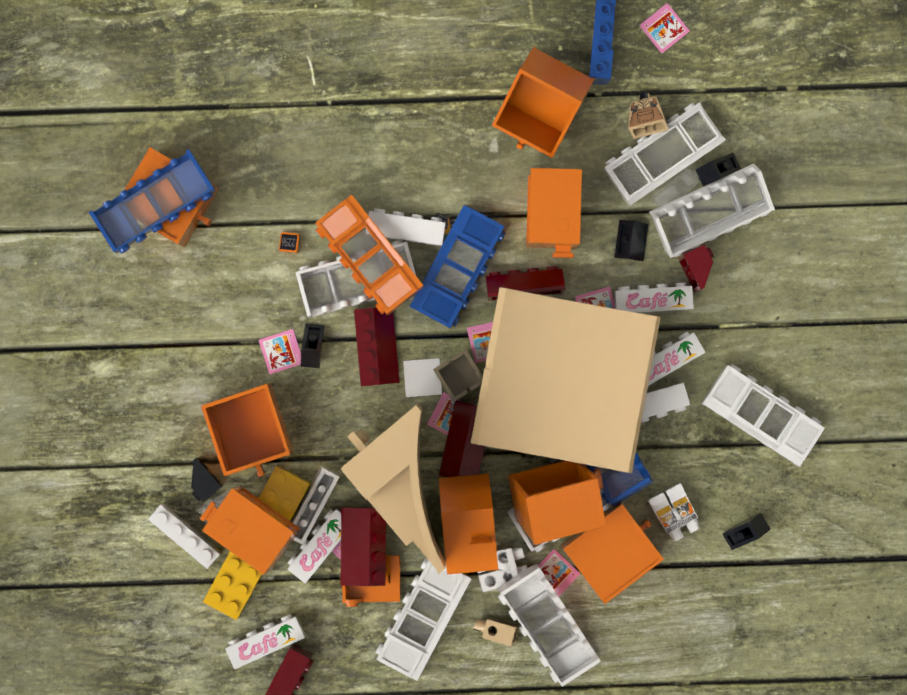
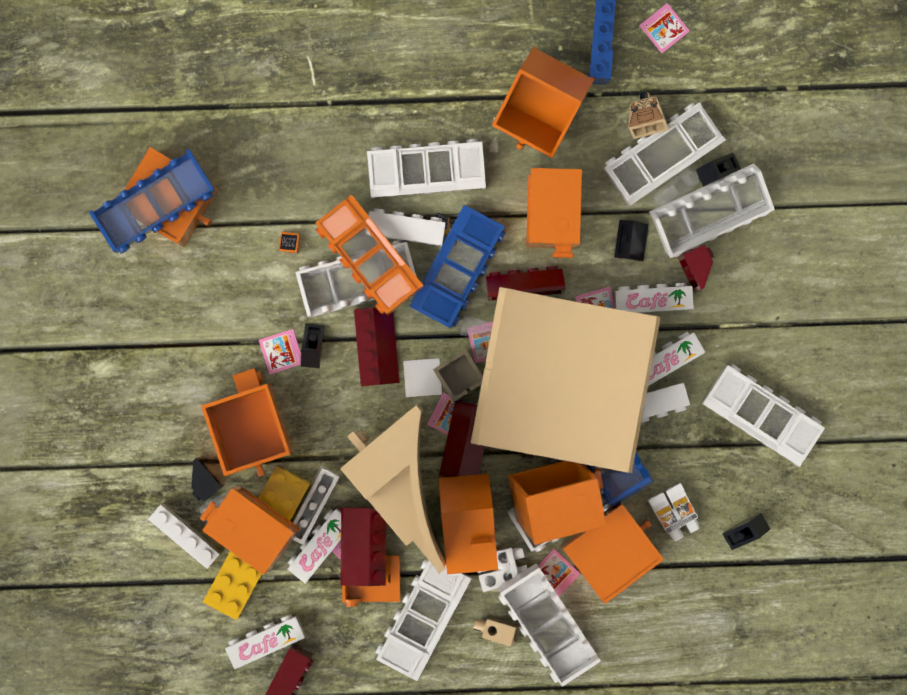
(248, 380): none -> orange brick
(426, 168): none -> white window
(475, 328): none -> clear brick

